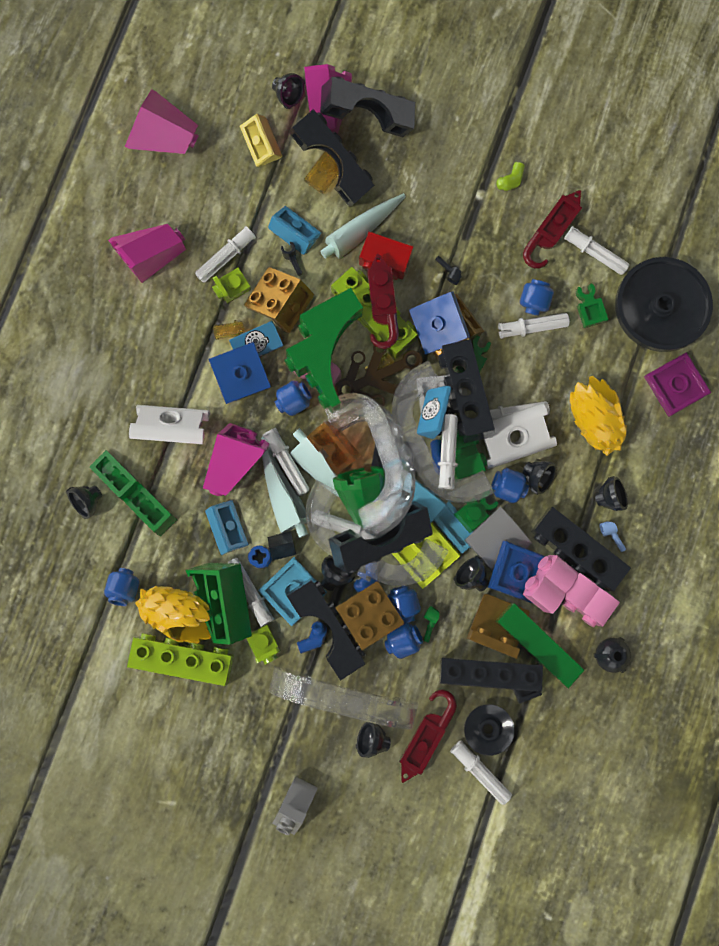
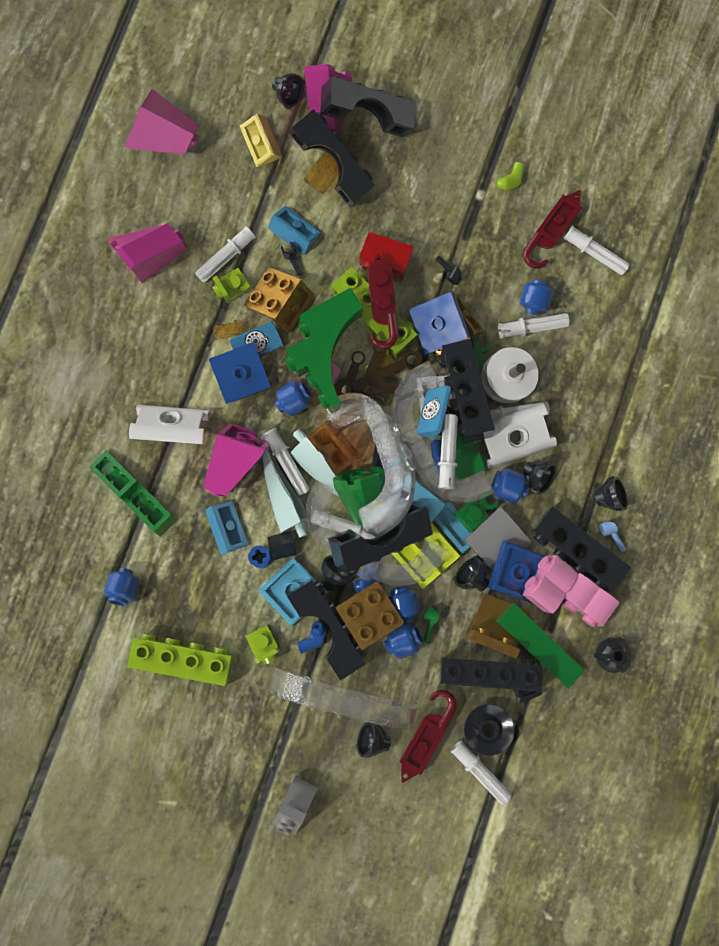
(84, 499): black piece -> none
(175, 613): yellow head -> none
(224, 592): green wedge -> none
(254, 600): white axle -> none
(356, 230): light aqua piece -> none
(509, 375): none -> white wheel
(591, 310): green plate -> none
(599, 415): yellow head -> none
(664, 304): black dish -> none
(677, 384): magenta tile -> none

